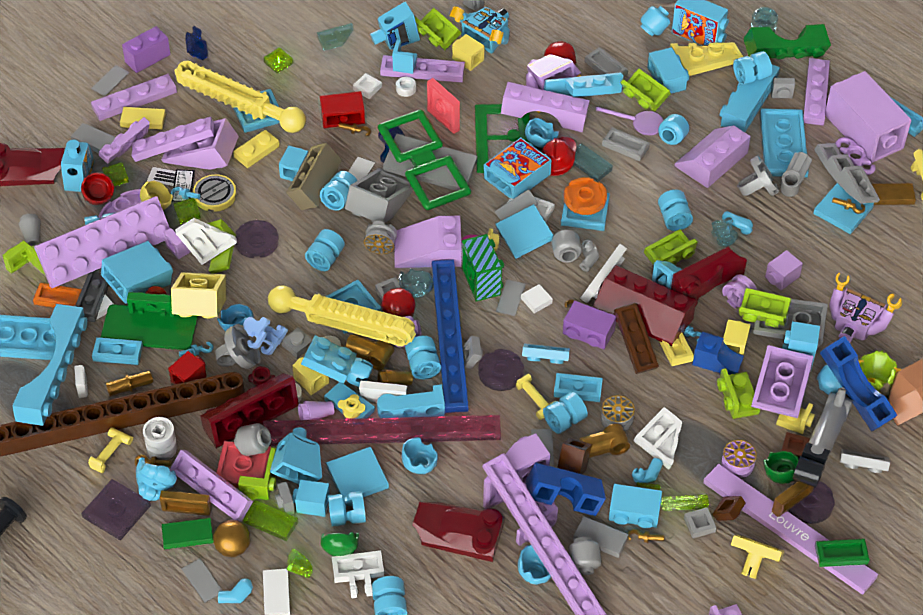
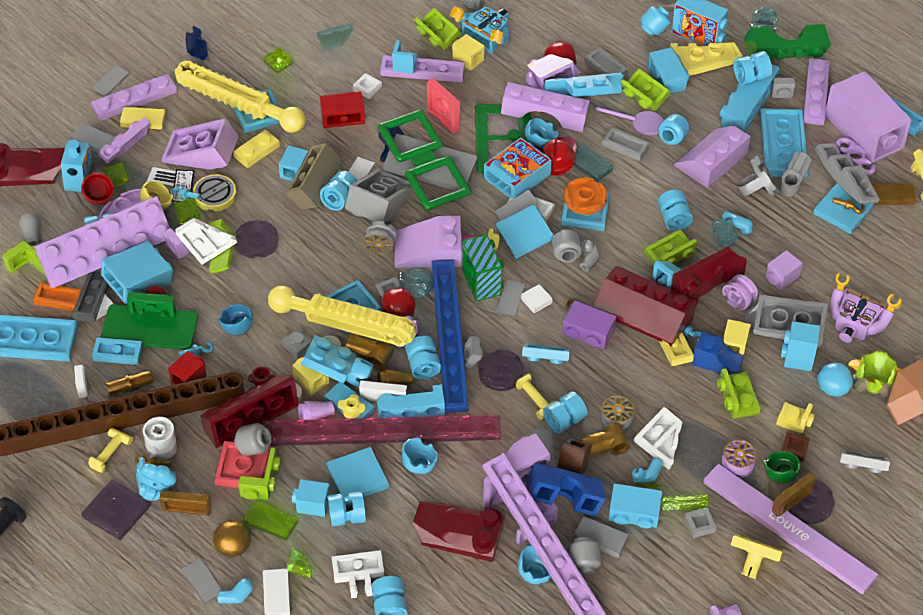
(35, 399): medium azure arch -> none
(146, 49): medium lavender brick -> none
(172, 139): lavender plate -> none
(187, 533): green tile -> none
(198, 294): light yellow brick -> none
(209, 483): lavender plate -> none
(237, 348): light grey tile -> none
(264, 333): light blue piece -> none
(284, 498): light grey plate -> none
(297, 458): medium azure torso -> none
(324, 250): medium azure wheel -> none
(340, 544): green hair -> none
(353, 129): pearl gold hand -> none
(396, 25): medium azure torso -> none
(406, 86): white tile -> none
(586, 387): medium azure plate -> none
(594, 288): white plate -> none
(636, 338): reddish brown tile -> none
(646, 536): pearl gold hand -> none
(729, 508): reddish brown plate -> none
(764, 307): lime bracket -> none
(782, 381): lavender slope -> none
(817, 450): light grey piece -> none
(842, 552): green tile -> none
(846, 368): blue arch -> none

